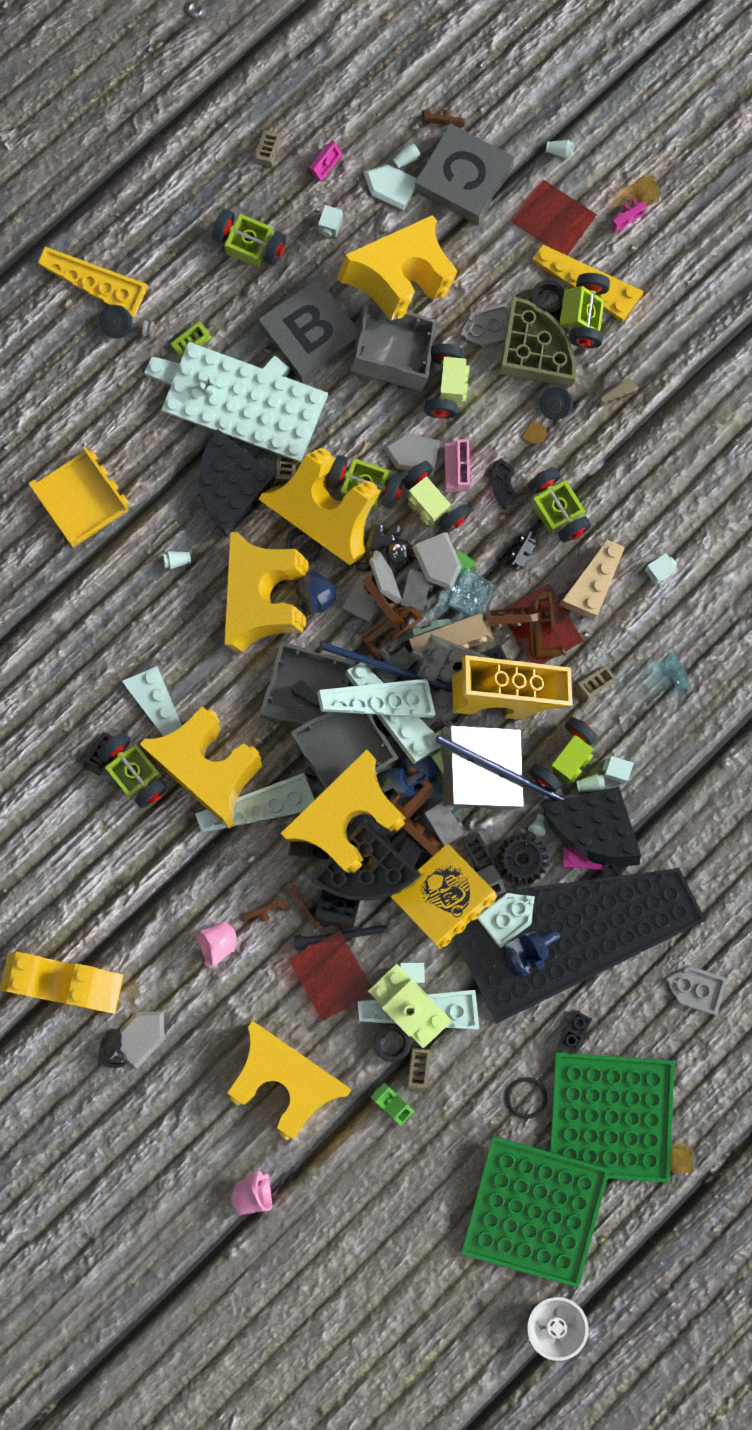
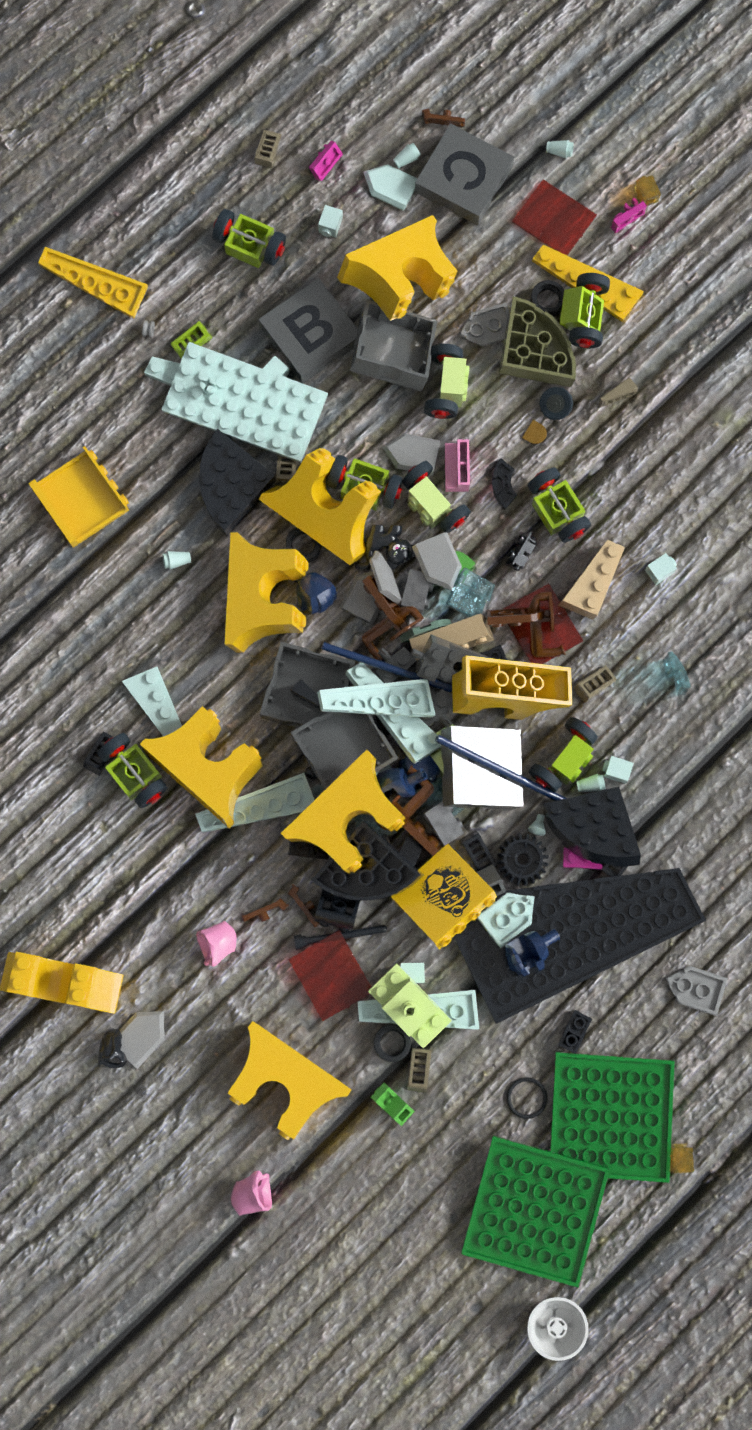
(115, 321): black wheel -> none

